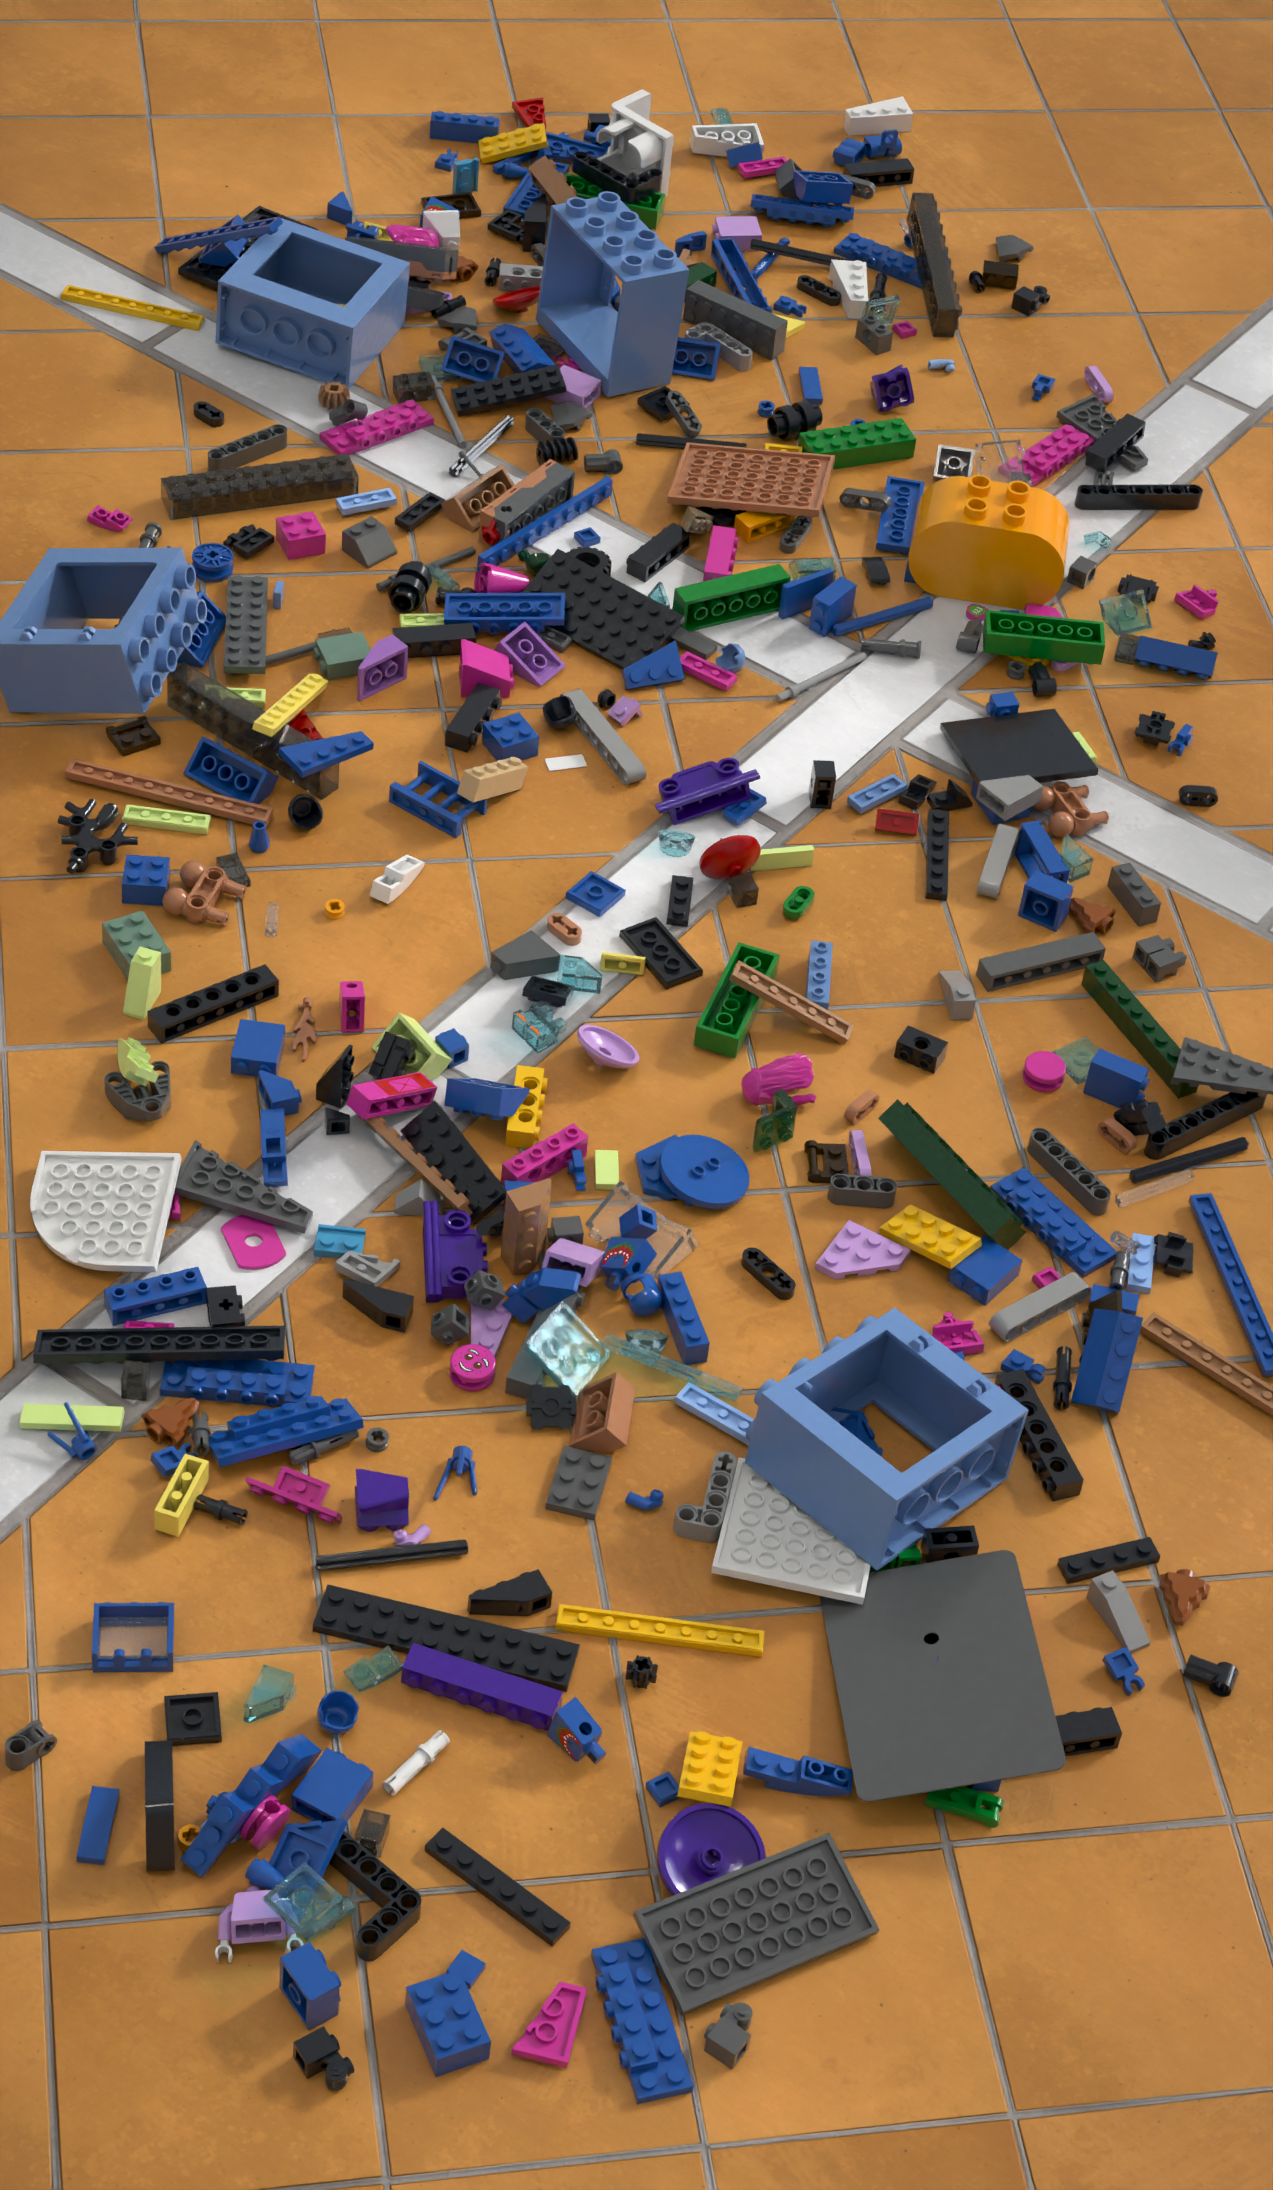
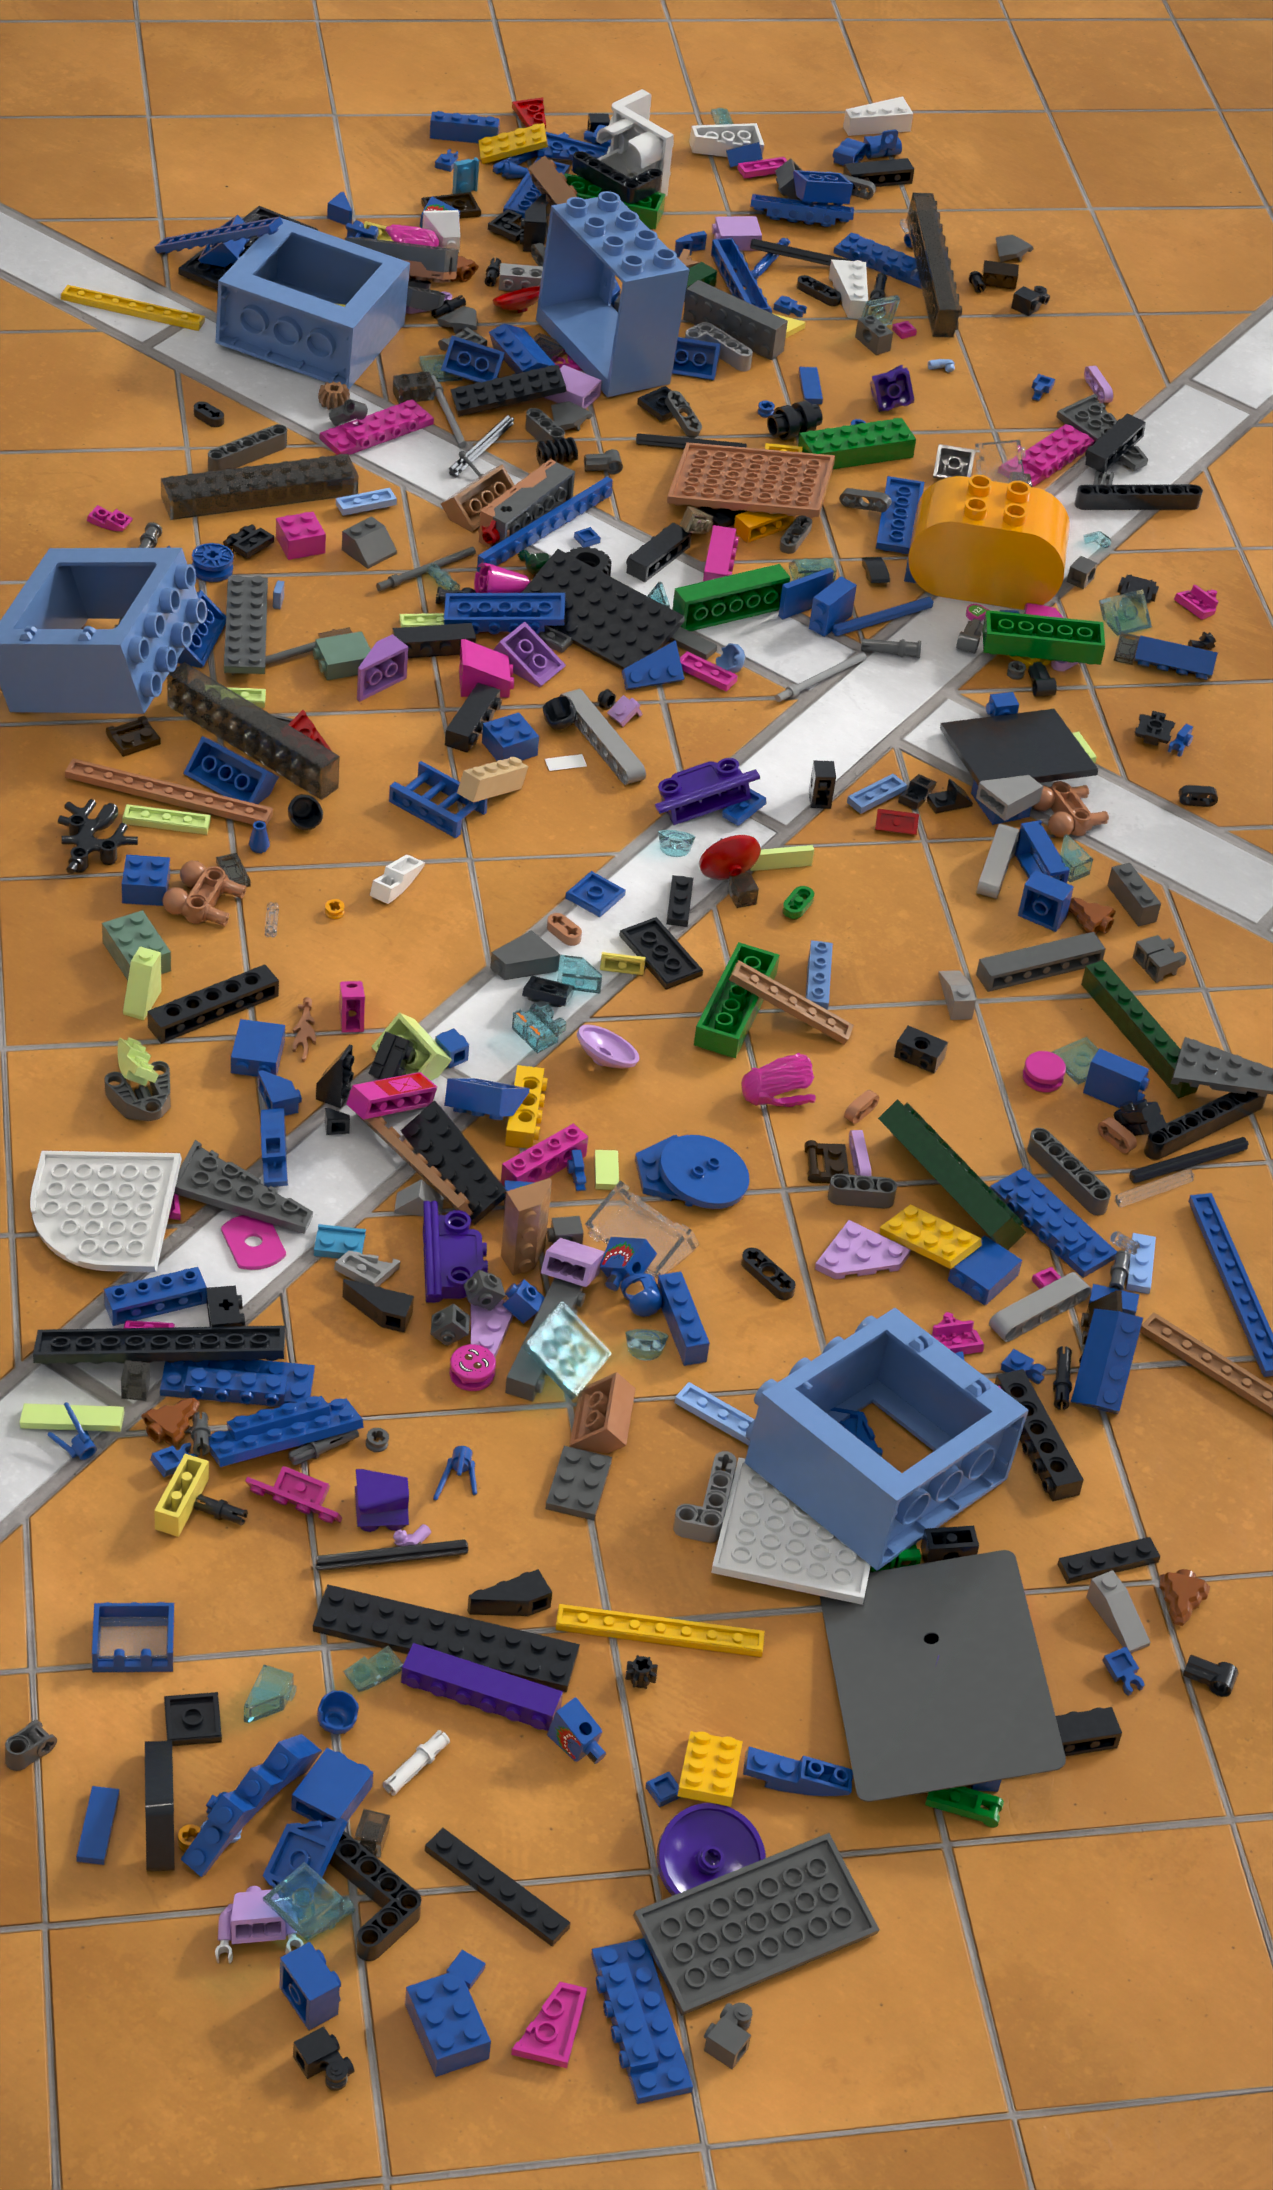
(263, 1874): blue cone -> none
(265, 1822): dark pink head -> none
(290, 704): light yellow plate -> none
(323, 753): blue wing -> none
(410, 586): black piece -> none
(419, 512): black plate -> none
(492, 1226): black plate -> none
(550, 1286): blue slope -> none
(551, 1406): black piece -> none
(638, 1222): blue brick -> none
(645, 1503): blue arm -> none
(671, 1367): clear light blue tile -> none
(776, 1126): clear green bracket -> none
(937, 855): black plate -> none
(1174, 1254): black piece -> none

